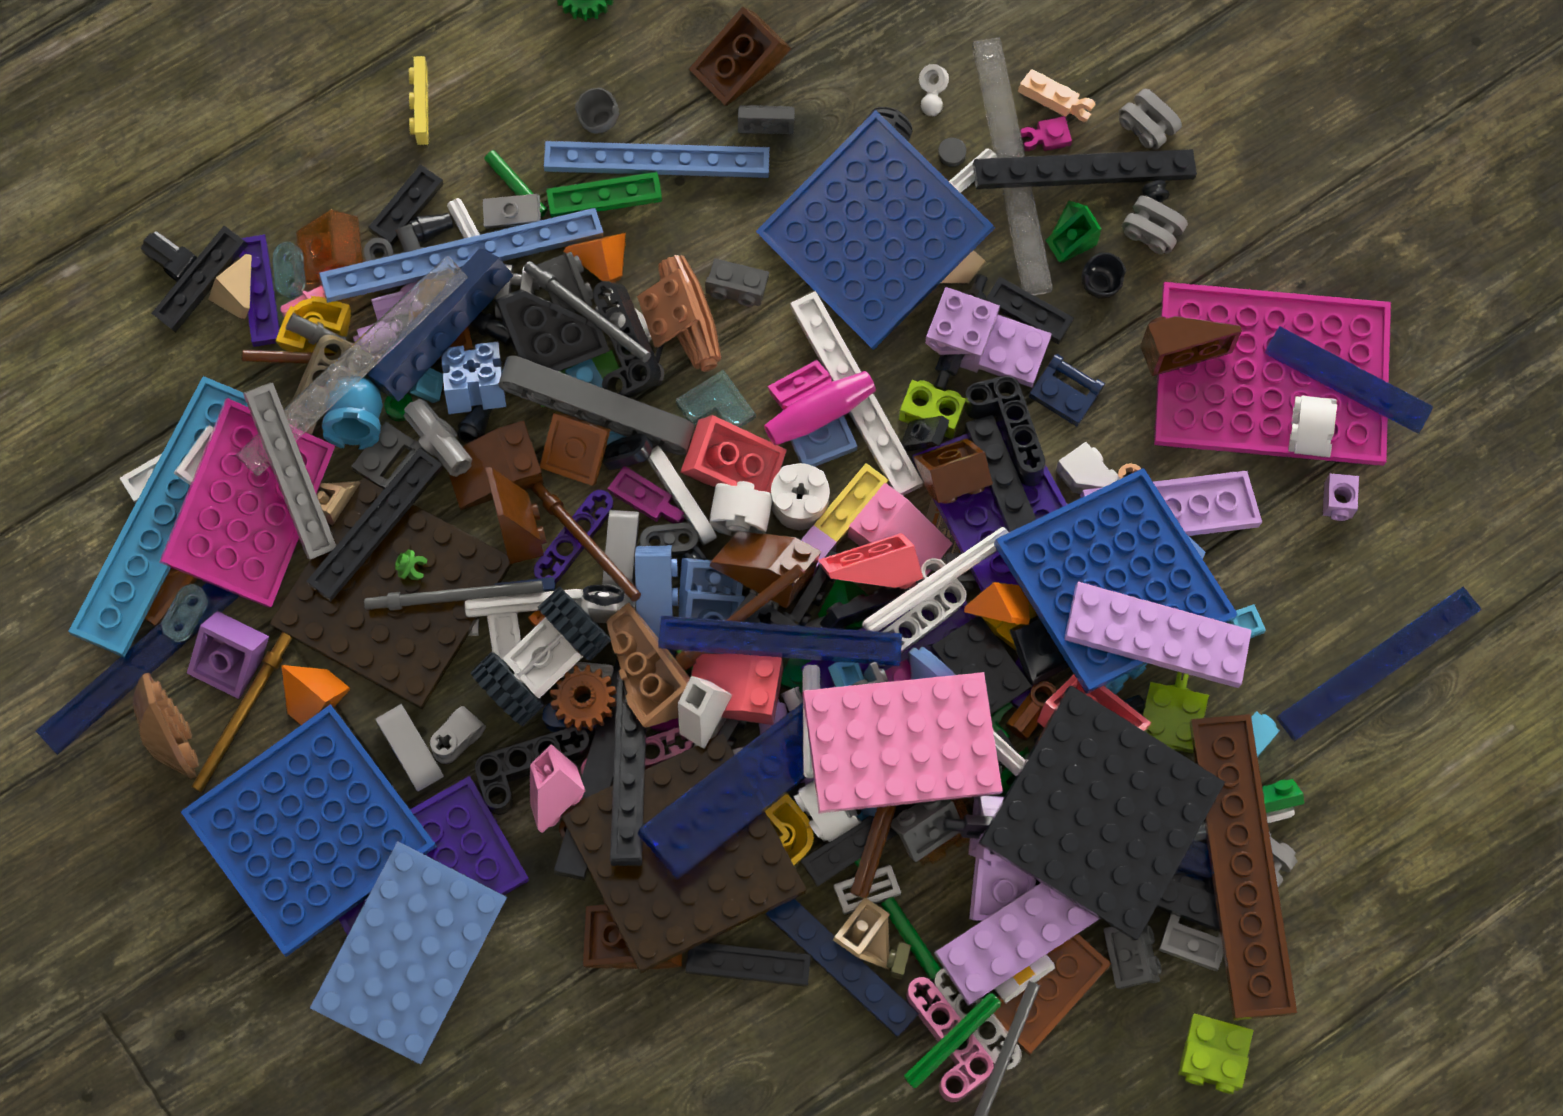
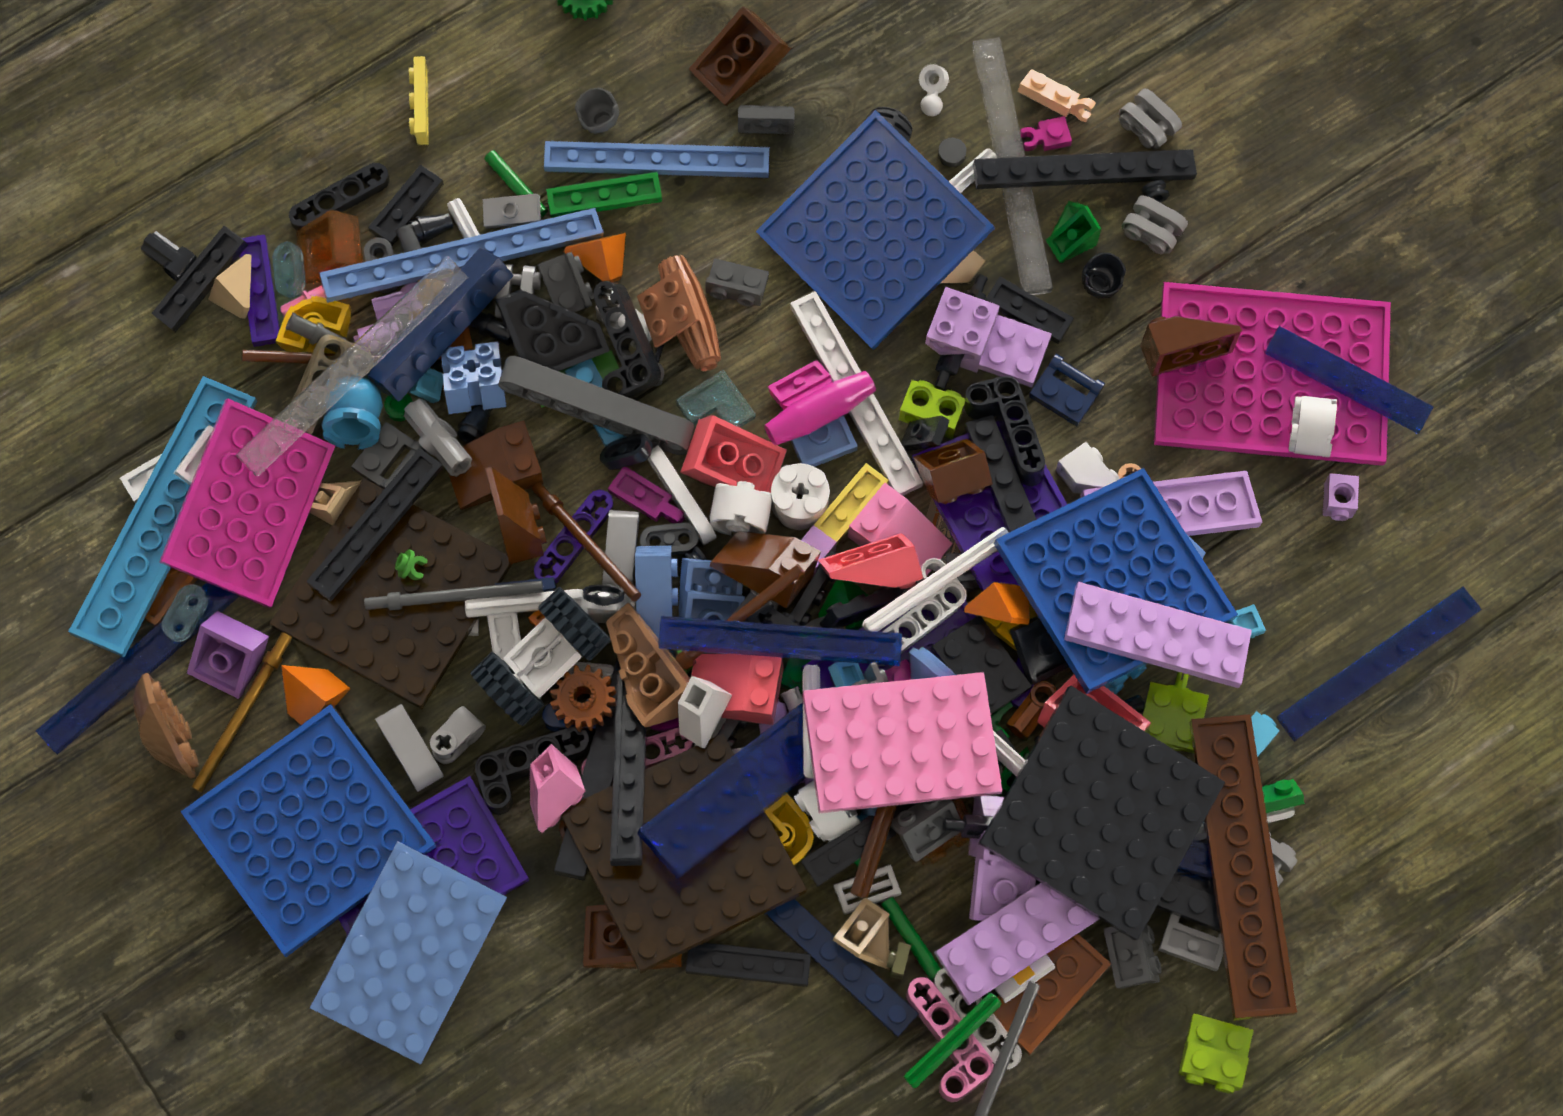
(290, 470): light grey plate -> none
(336, 192): none -> black beam
(549, 283): dark grey bar -> none
(574, 448): dark orange plate -> none

